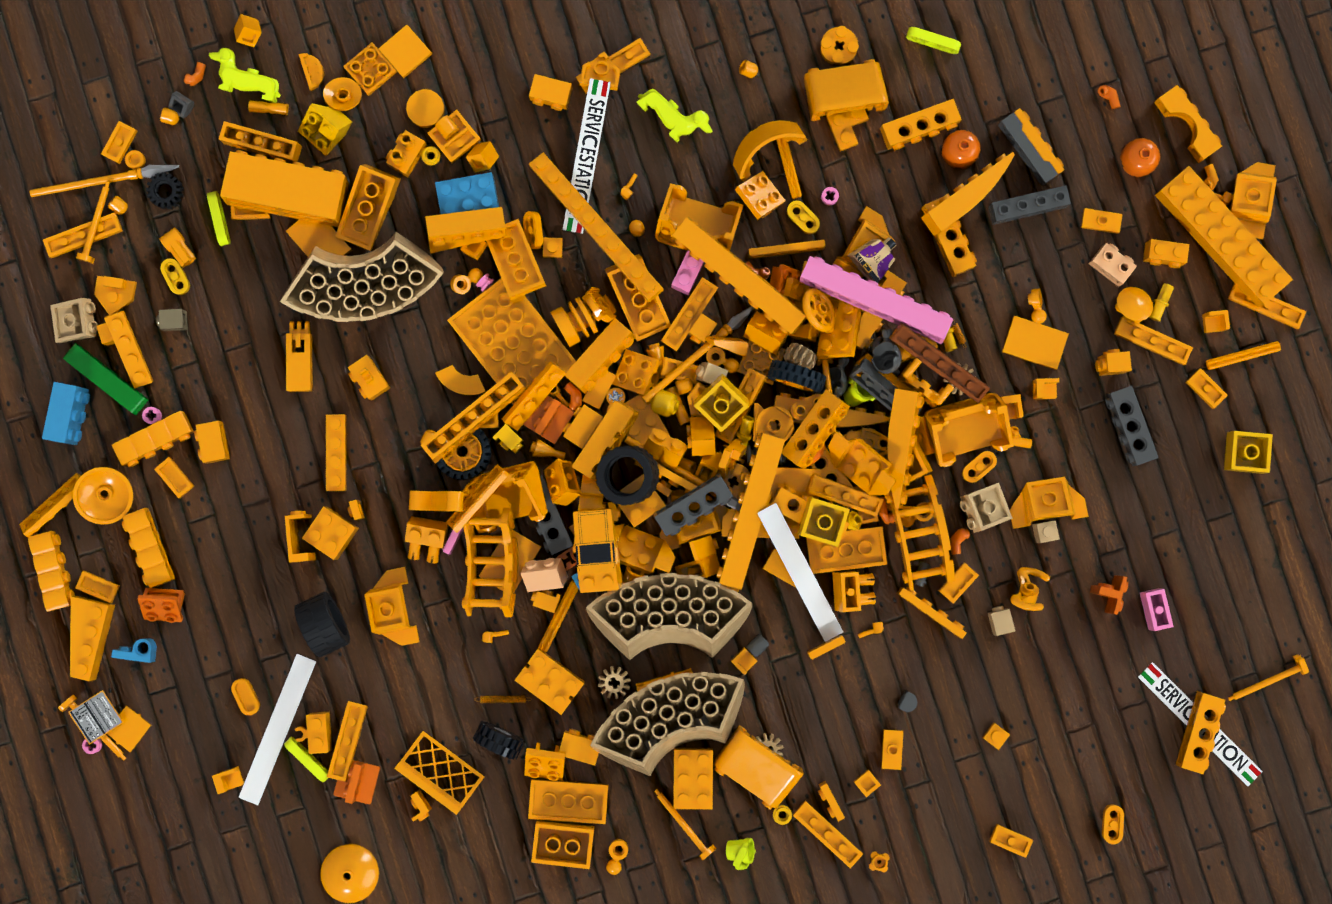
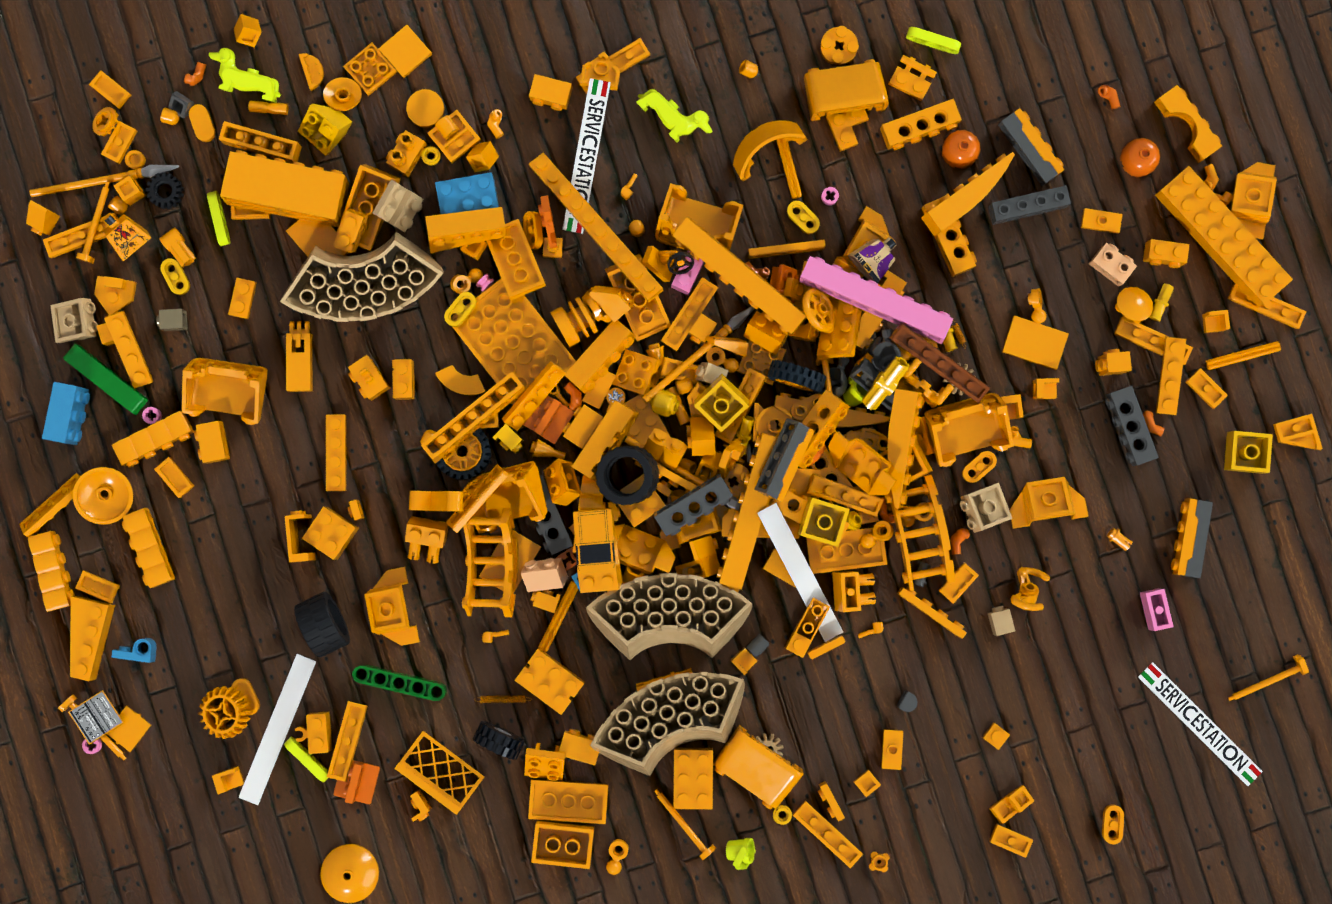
(41, 219): none -> light orange slope
(101, 125): none -> light orange gear
(110, 89): none -> light orange tile
(125, 234): none -> light orange torso
(129, 190): none -> light orange brick
(161, 604): orange bracket -> none
(202, 123): none -> light orange tile
(218, 716): none -> light orange gear
(223, 388): none -> light orange windscreen
(242, 298): none -> light orange plate
(350, 230): none -> light orange brick
(391, 676): none -> green beam
(398, 206): none -> tan plate
(403, 379): none -> light orange brick
(452, 541): bright pink tile -> none
(460, 309): none -> yellow plate
(493, 123): none -> light orange arm
(547, 220): none -> orange wing
(612, 300): none -> light orange slope
(619, 677): tan gear -> none
(664, 262): none -> light orange piece
(760, 195): light orange plate -> none
(784, 460): none -> dark grey piece
(800, 356): tan gear -> none
(807, 627): none -> light orange slope
(869, 540): none -> light orange plate
(885, 383): none -> yellow piece
(910, 83): none -> light orange plate
(1011, 804): none -> light orange slope
(1045, 531): tan brick -> none
(1113, 592): orange bracket -> none
(1118, 538): none -> light orange pin
(1152, 427): none -> orange arm
(1170, 375): none -> light orange plate
(1191, 736): light orange brick -> none
(1192, 538): none -> piece
(1299, 432): none -> light orange wing

